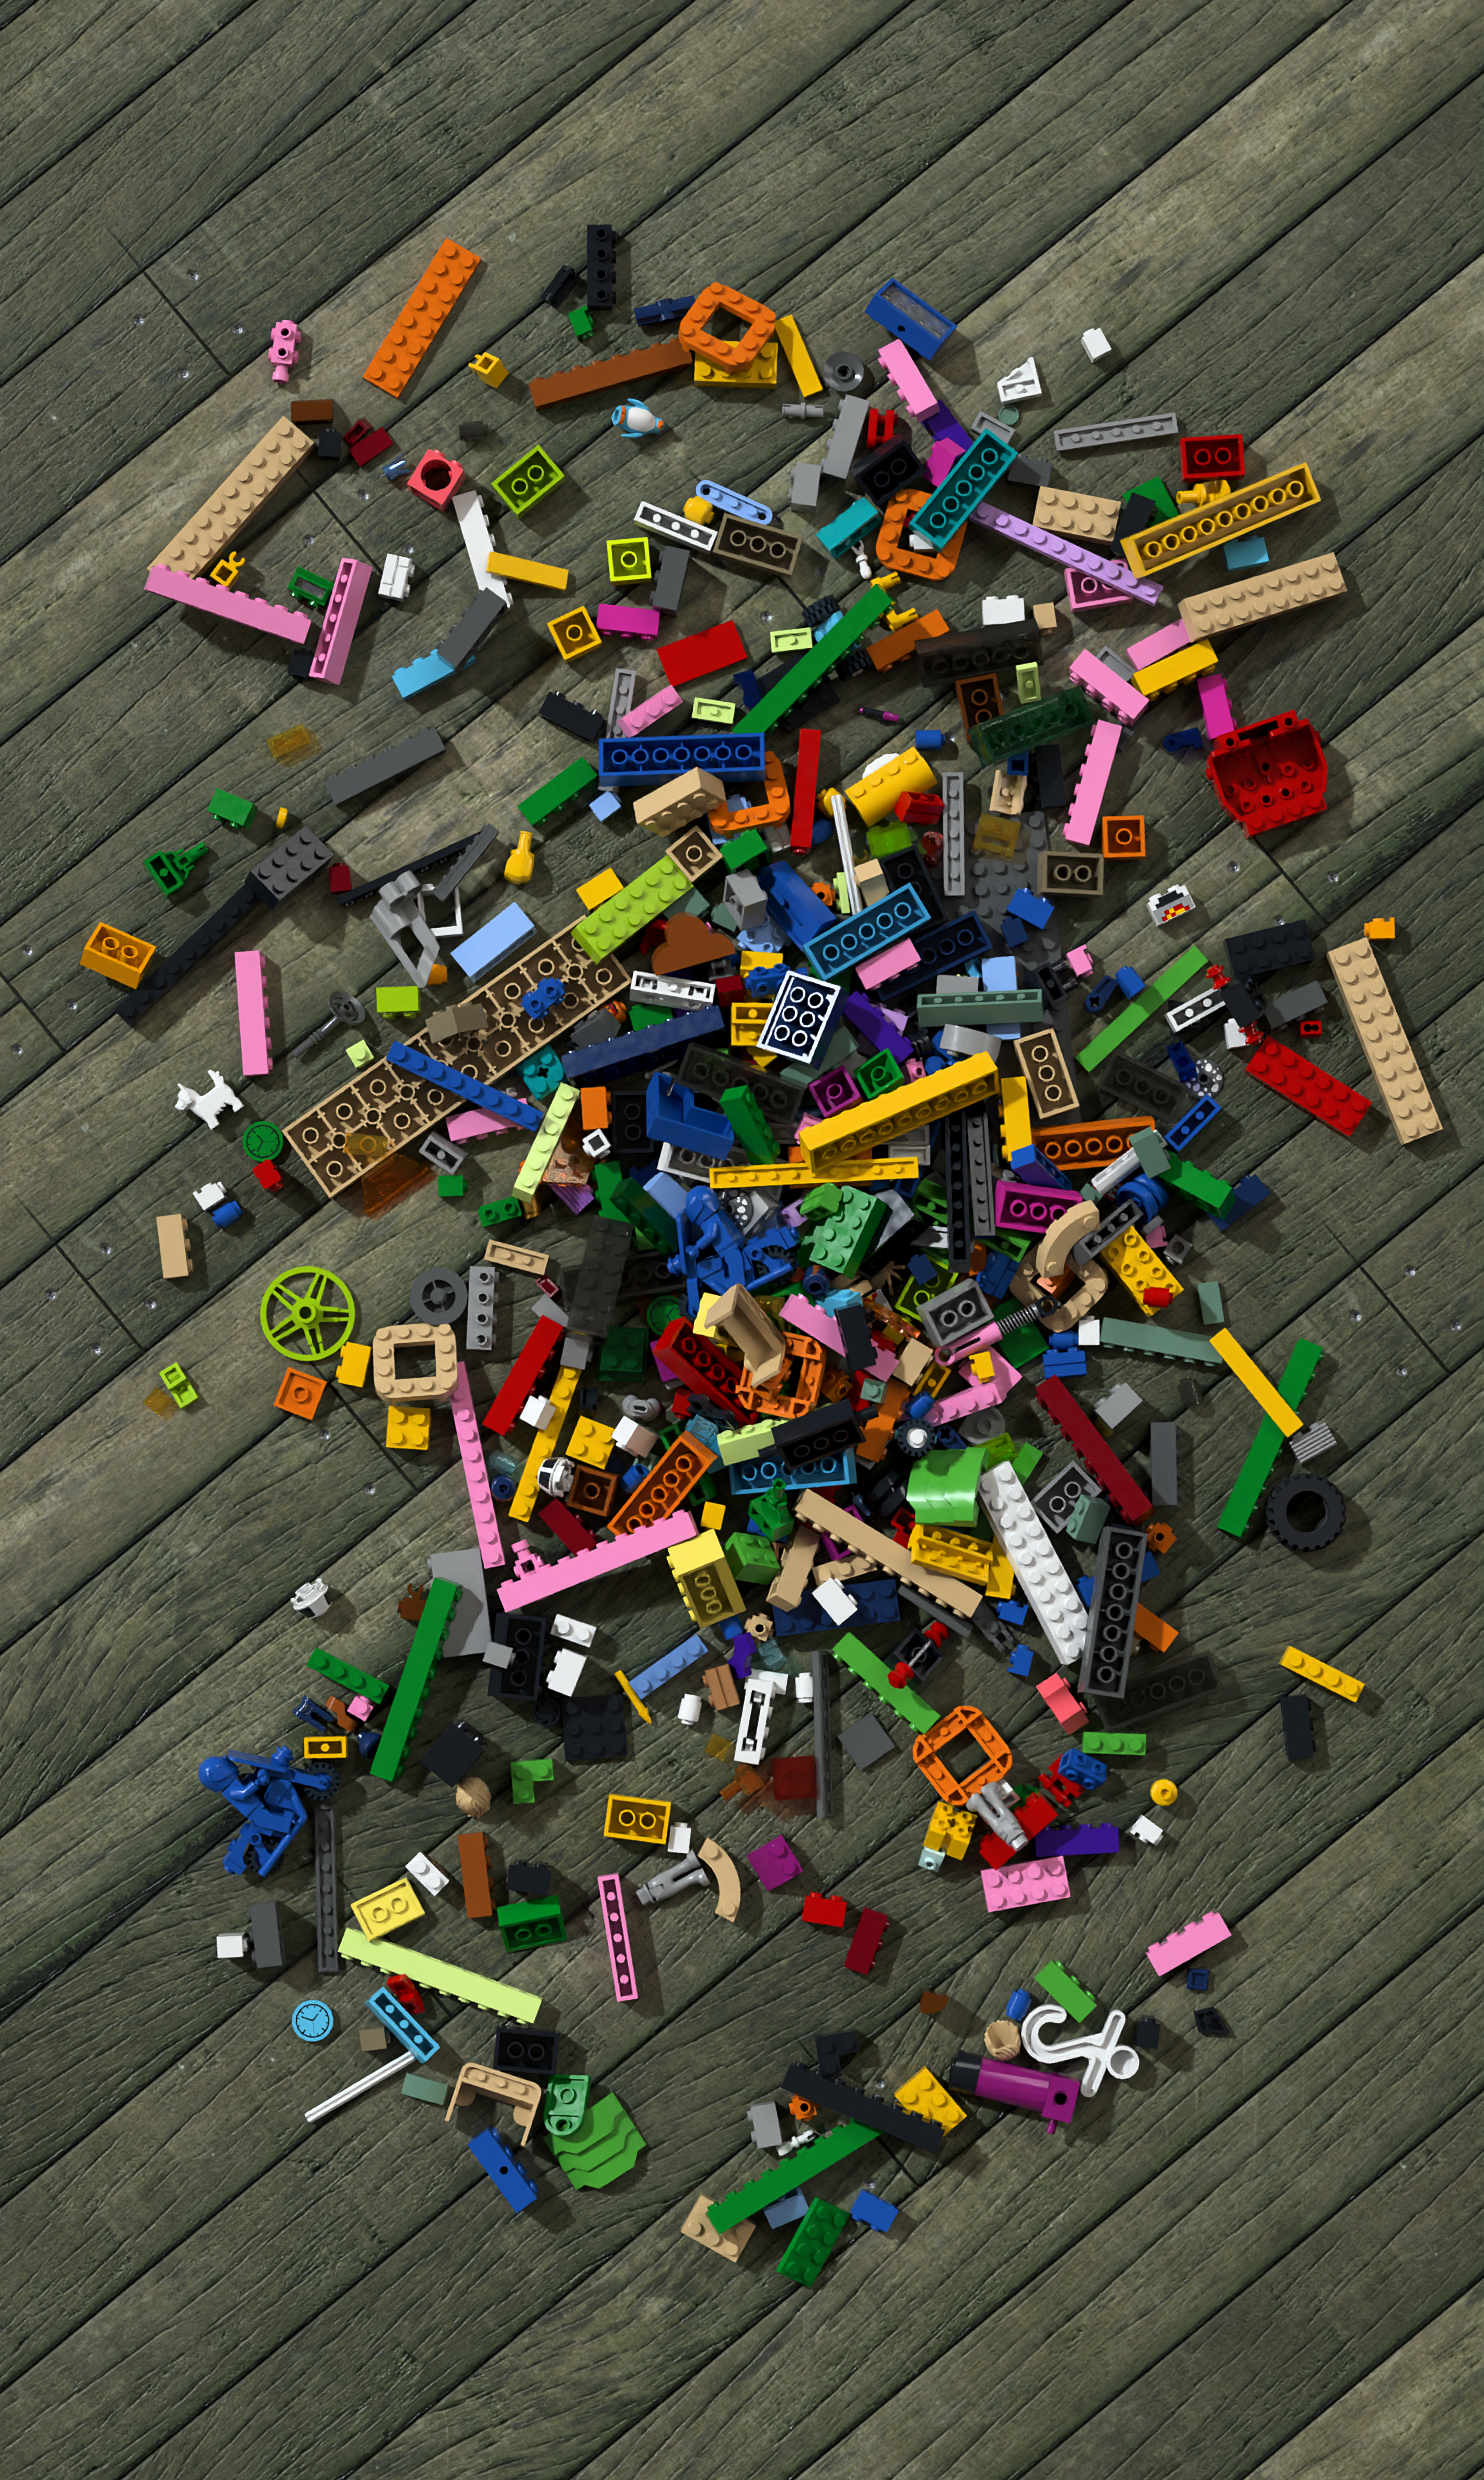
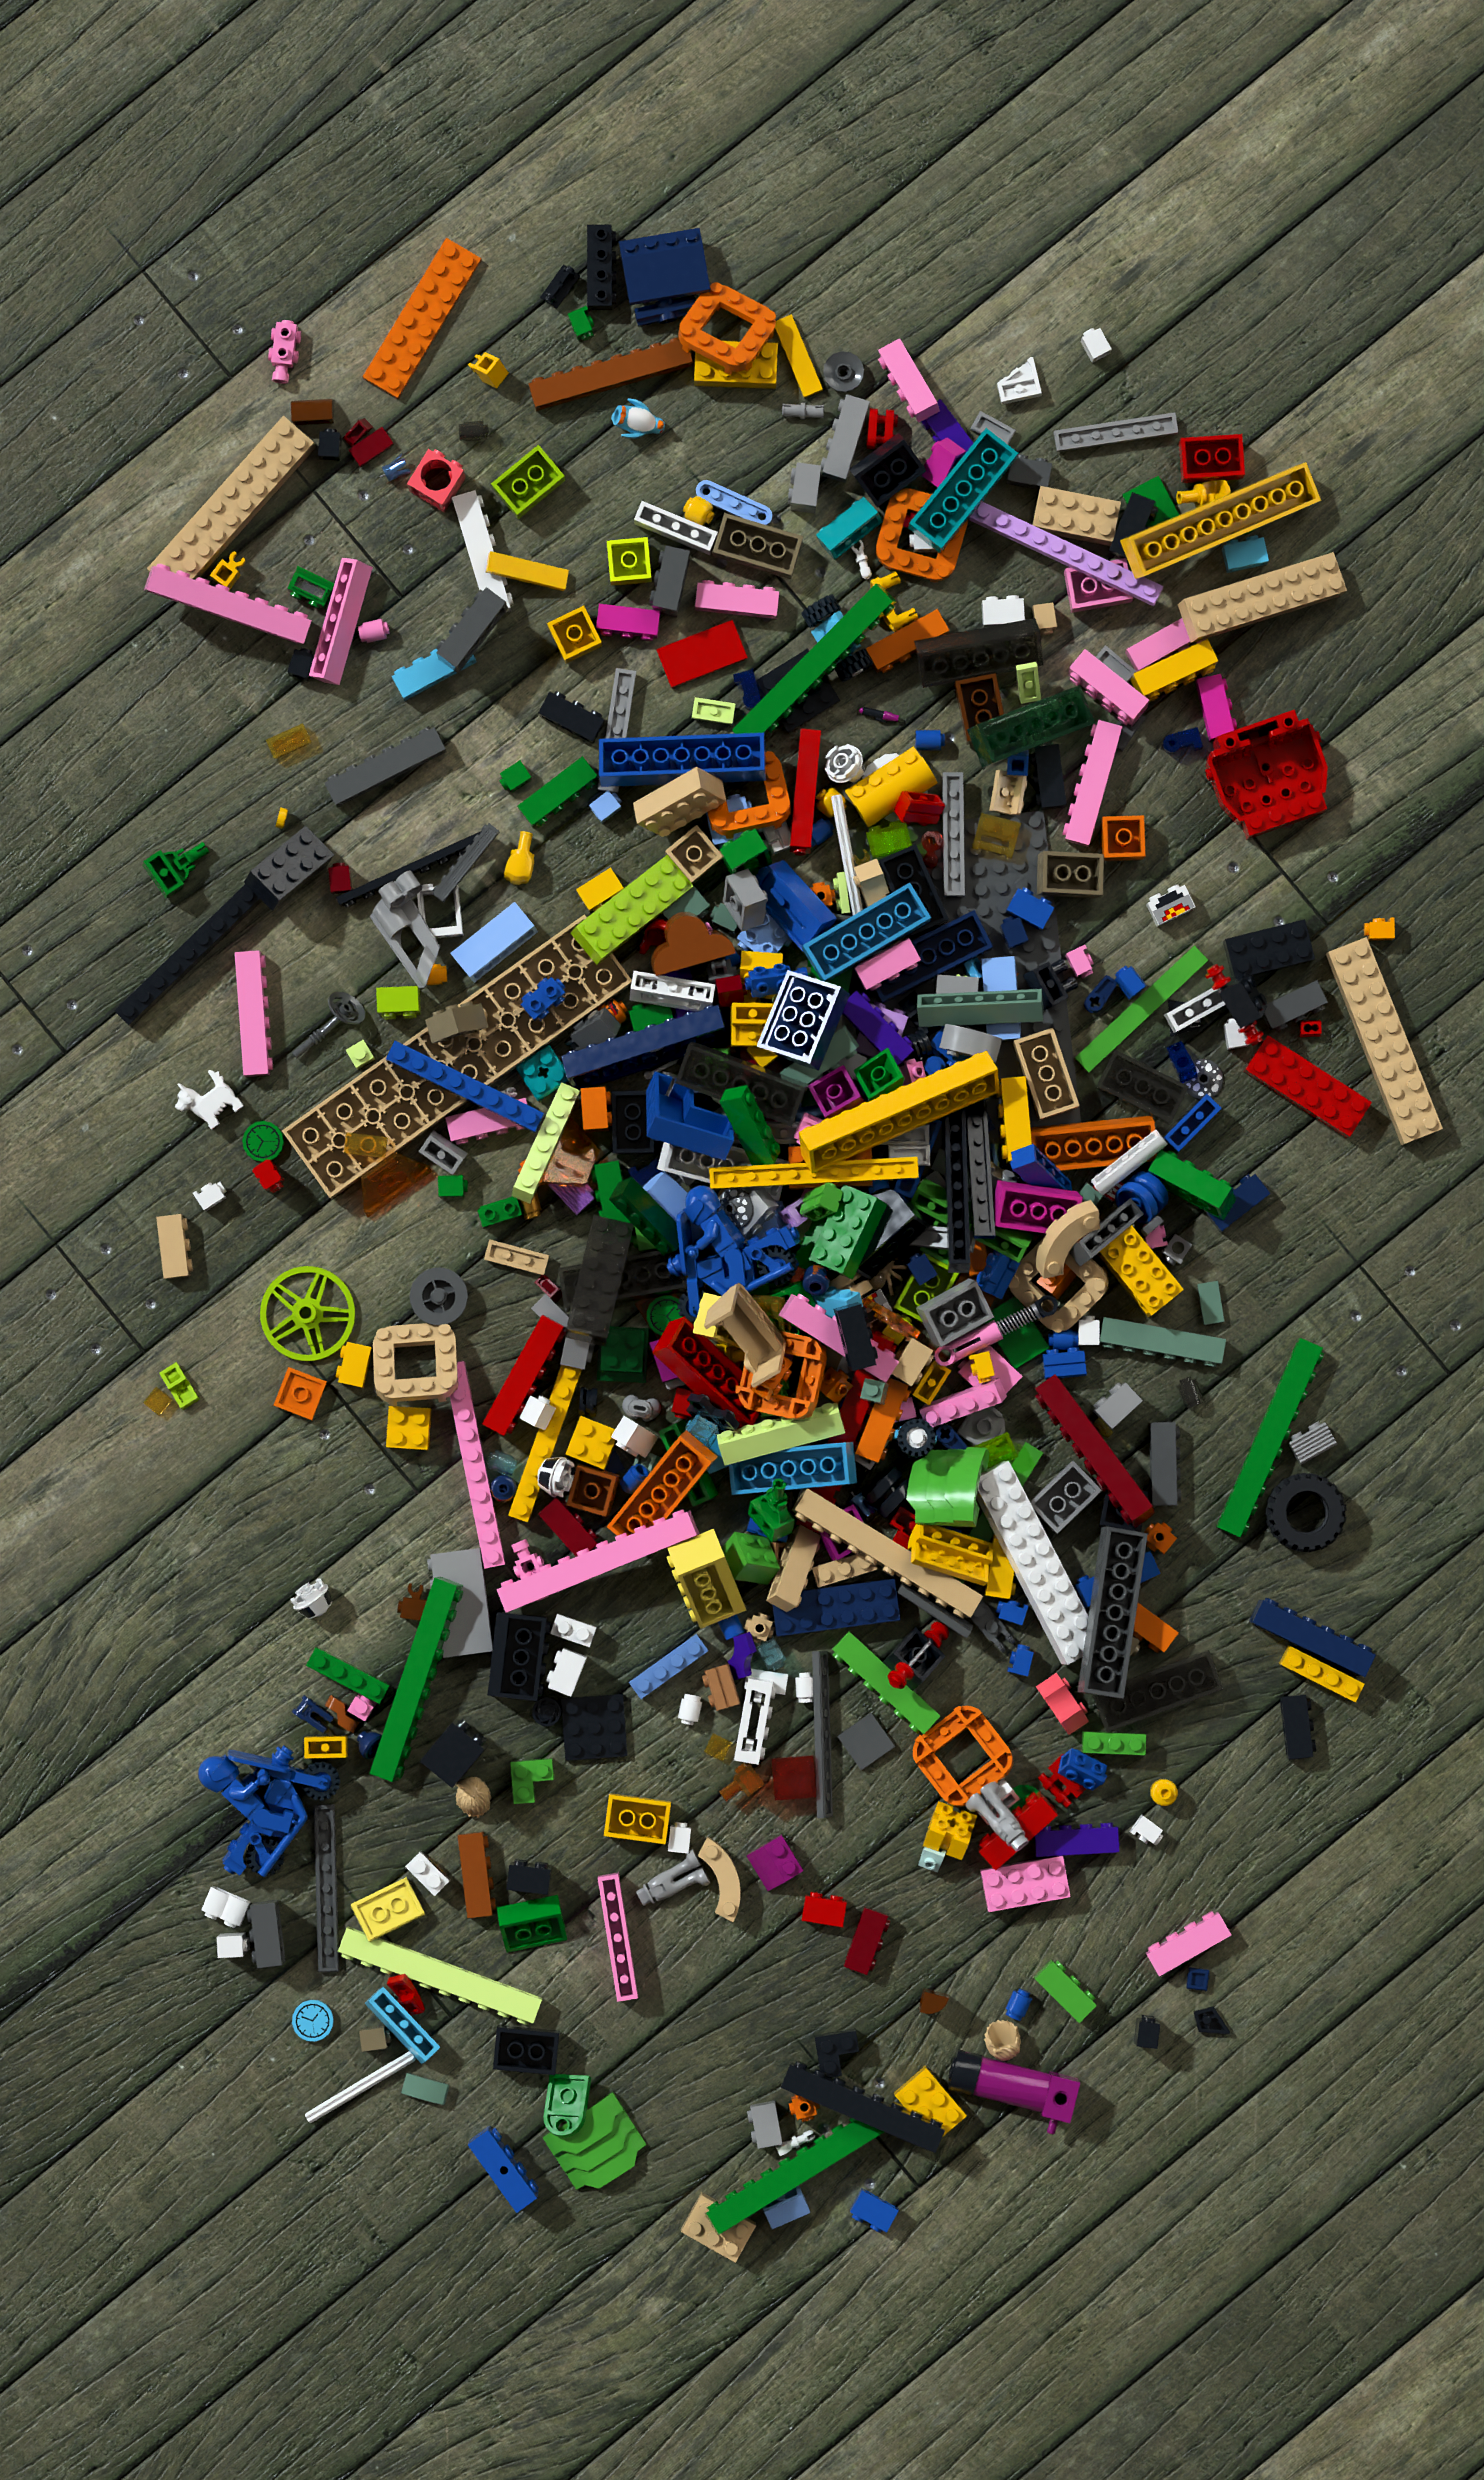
(118, 955): light orange brick -> none
(225, 1906): none -> white brick
(227, 1214): blue brick -> none
(232, 809): green brick -> none
(373, 631): none -> bright pink brick
(395, 577): white brick -> none
(481, 1308): light grey brick -> none
(499, 1655): light grey brick -> none
(499, 2086): tan windscreen -> none
(514, 777): none -> green brick
(597, 1144): white brick -> none
(643, 1712): yellow piece -> none
(649, 711): bright pink brick -> none
(664, 266): none -> dark blue slope
(712, 1516): yellow brick -> none
(737, 600): none -> bright pink brick
(791, 640): yellowish green plate -> none
(813, 2242): green plate -> none
(818, 1434): black brick -> none
(835, 1601): white brick -> none
(844, 764): none -> white cone
(910, 319): blue brick -> none
(919, 1405): blue brick -> none
(1008, 415): sand green piece -> none
(1088, 1518): sand green brick -> none
(1098, 2048): white piece -> none
(1149, 1152): sand green brick -> none
(1157, 1297): red brick -> none
(1256, 1382): yellow tile -> none
(1311, 1637): none -> dark blue brick

